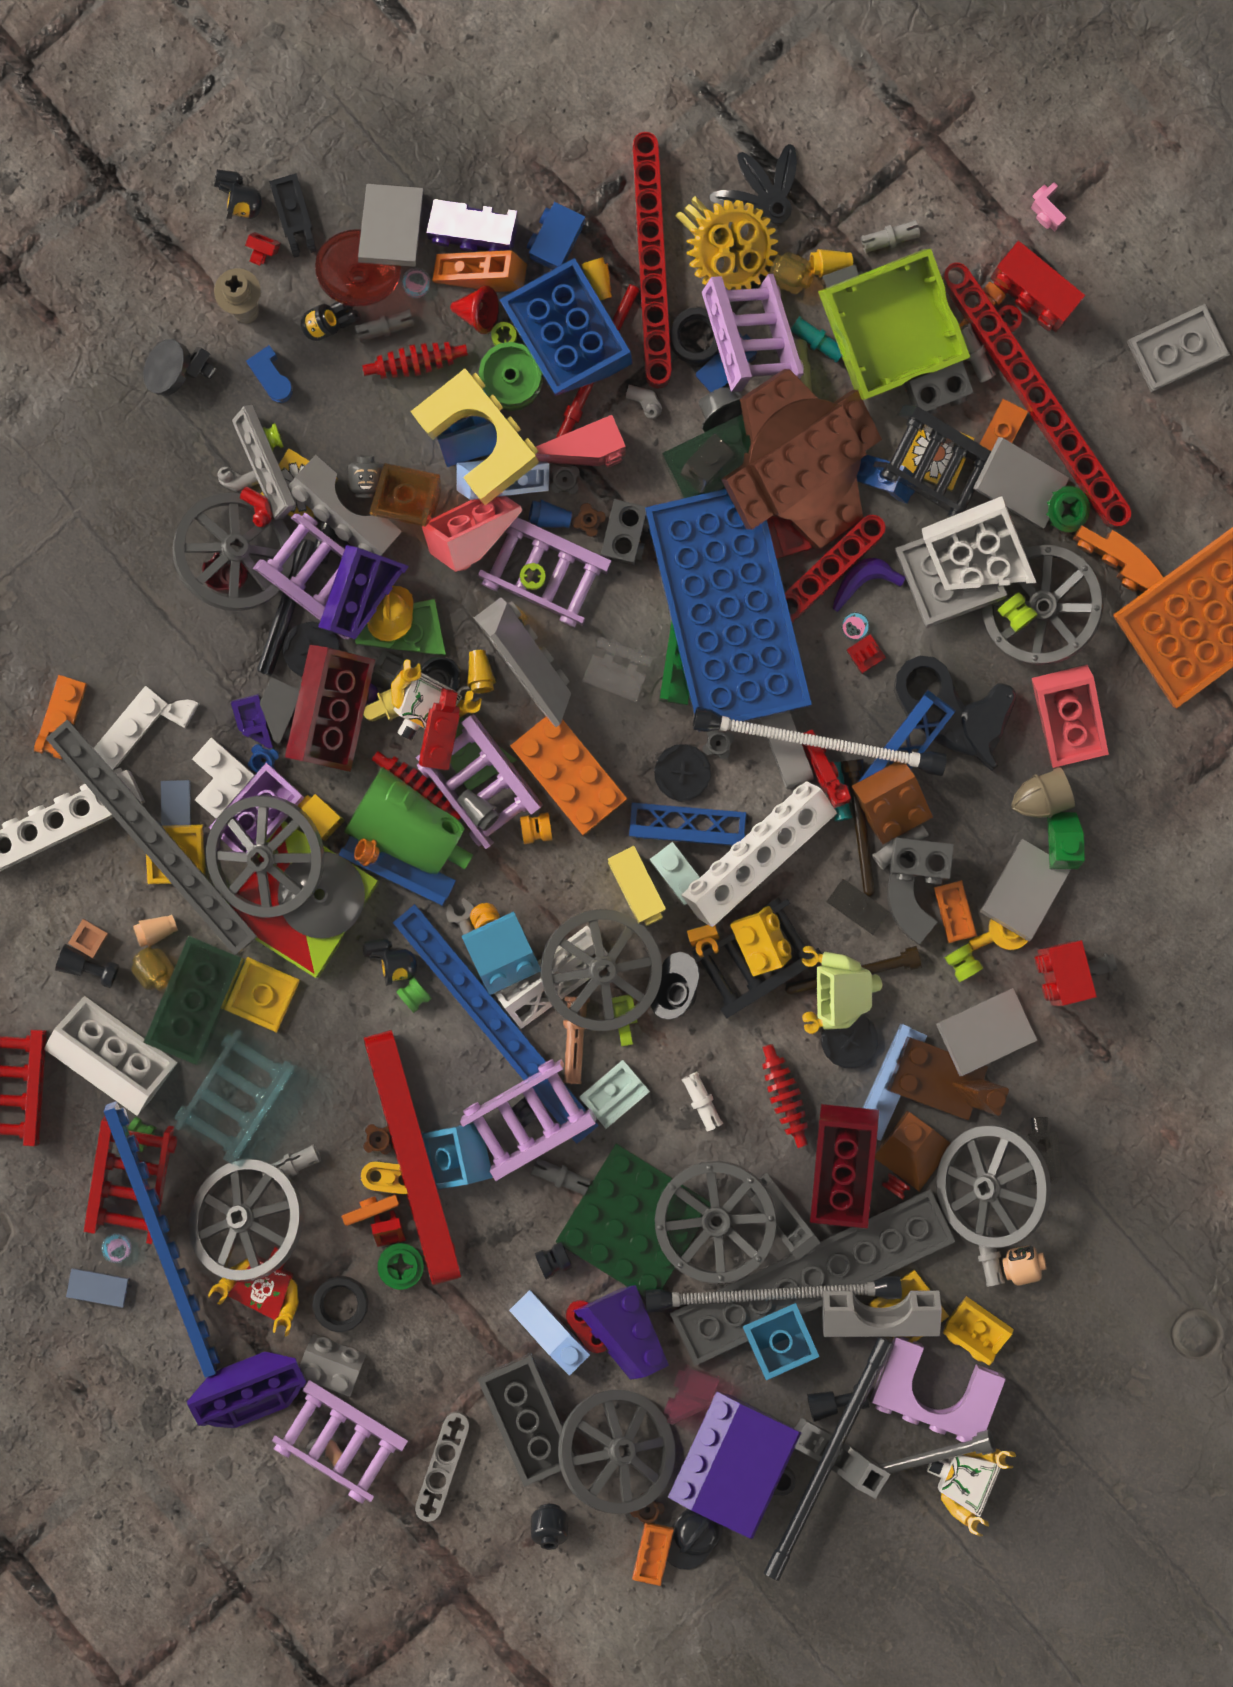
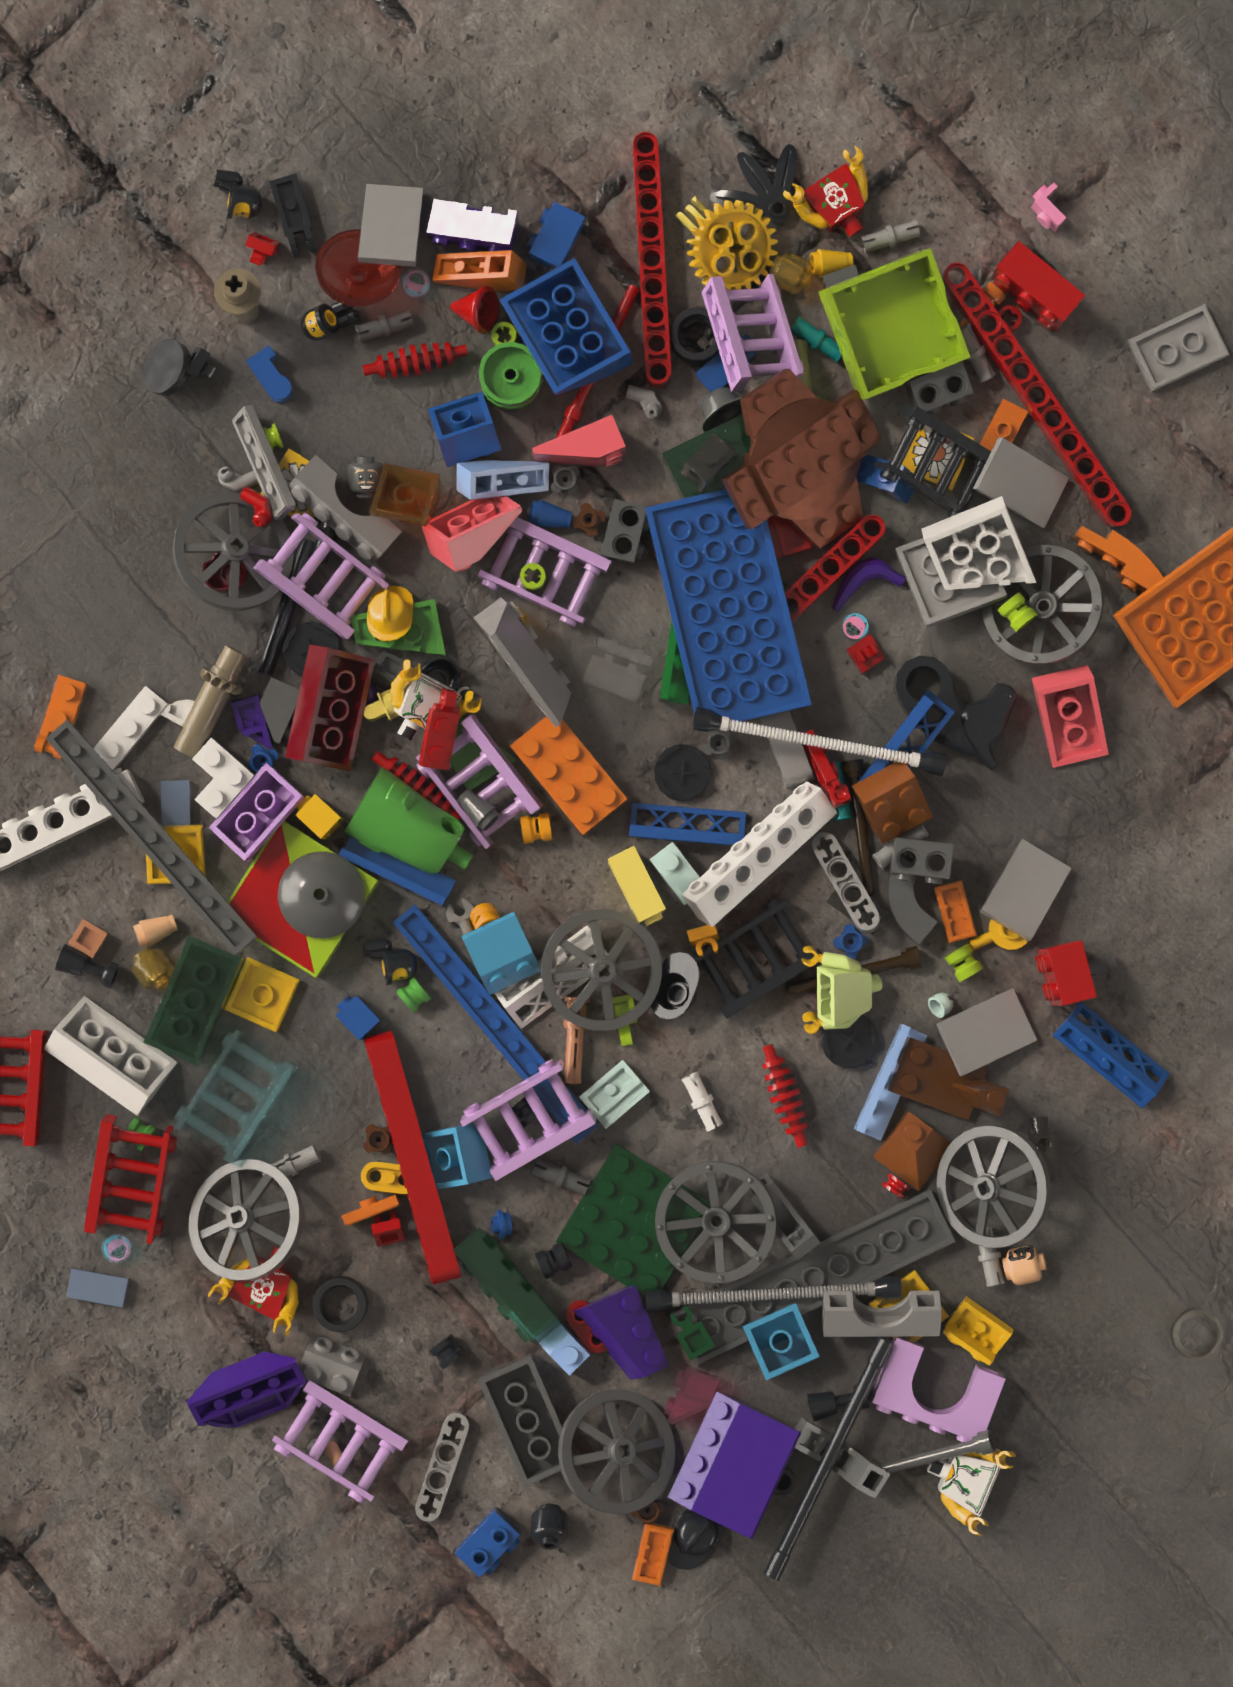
(158, 1228): blue plate -> none
(211, 700): none -> dark tan gear
(270, 854): dark grey wheel -> none
(357, 1016): none -> blue brick
(358, 590): dark purple wedge -> none
(366, 852): orange plate -> none
(410, 1256): green gear -> none
(447, 1351): none -> black wheel
(465, 398): light yellow arch -> none
(480, 673): yellow cone -> none
(488, 1543): none -> blue brick
(501, 1224): none -> blue plate
(508, 1286): none -> clear green wedge
(598, 276): yellow cone -> none
(694, 1336): none -> dark green plate
(762, 941): yellow bracket -> none
(835, 197): none -> torso
(844, 1166): dark red brick -> none
(848, 881): none -> light grey beam
(850, 949): none -> blue plate
(940, 1004): none -> light aqua hinge
(1044, 795): dark tan helmet -> none
(1065, 841): green slope -> none
(1080, 509): green gear -> none
(1109, 1058): none -> blue fence

